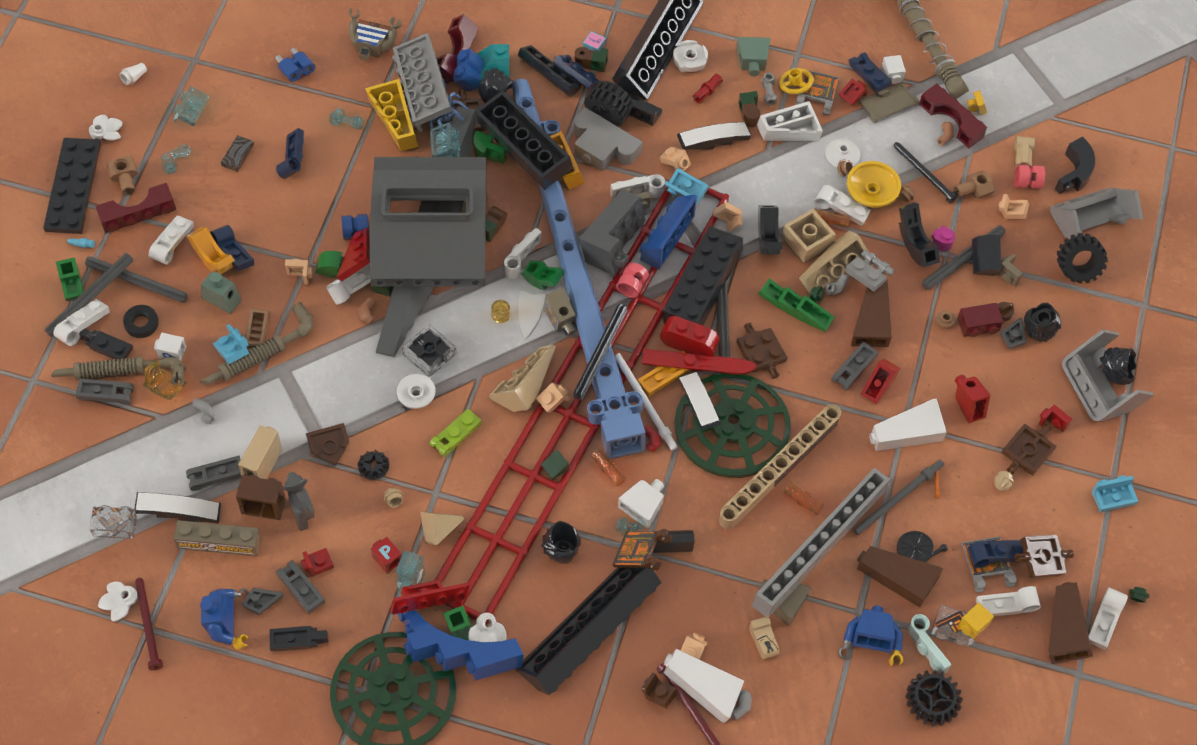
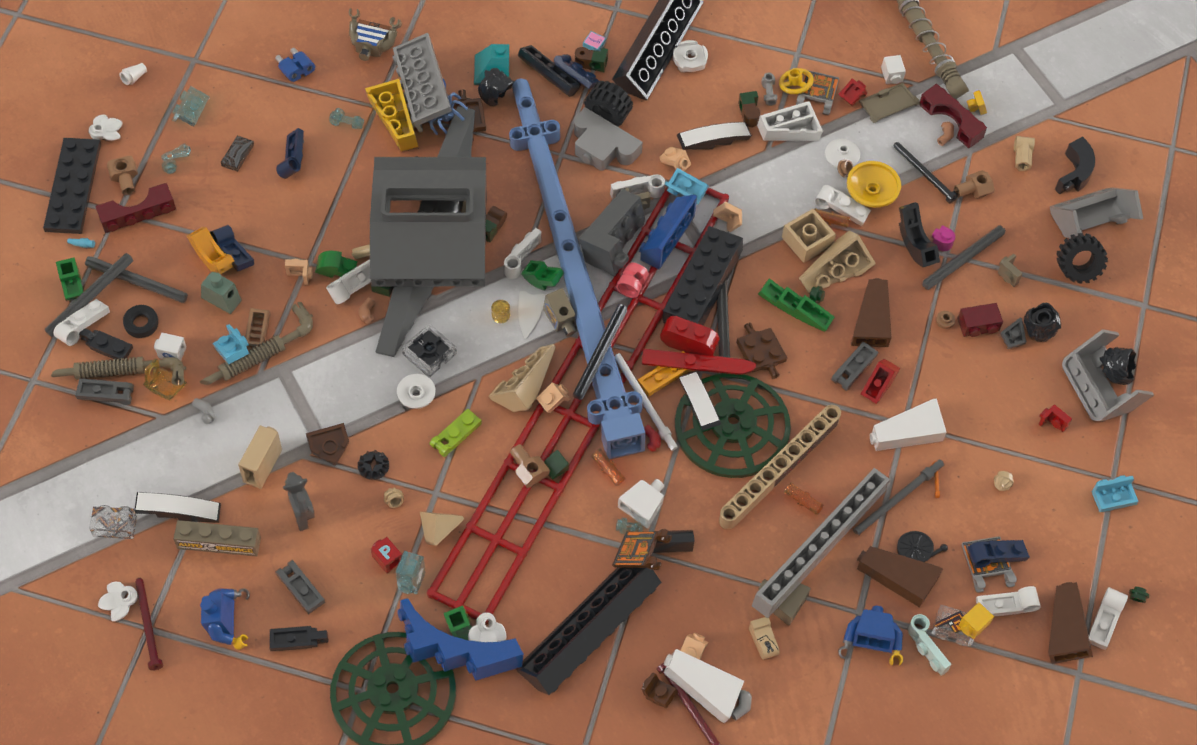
(163, 248): white plate -> none
(213, 473): dark grey plate -> none
(255, 491): reddish brown piece -> none
(260, 600): dark grey piece -> none
(317, 562): red bracket -> none
(351, 225): blue wheel -> none
(357, 255): red wing -> none
(427, 595): red bracket -> none
(444, 141): clear light blue bracket -> none
(462, 33): dark red arch -> none
(468, 70): blue brick -> none
(486, 148): green brick -> none
(524, 140): black brick -> none
(527, 463): none -> medium nougat piece
(561, 542): black hair -> none
(574, 177): light orange brick -> none
(644, 111): black panel -> none
(707, 88): red pin -> none
(752, 53): sand green torso -> none
(768, 229): black arch -> none
(837, 287): light grey arm -> none
(866, 273): light grey plate -> none
(870, 72): dark blue plate -> none
(906, 193): medium nougat plate -> none
(915, 692): black gear -> none
(972, 398): red torso -> none
(986, 255): black brick -> none
(1006, 310): reddish brown tile -> none
(1013, 208): light nougat bracket -> none
(1023, 176): coral wheel -> none
(1028, 449): reddish brown plate -> none
(1043, 556): plate -> none

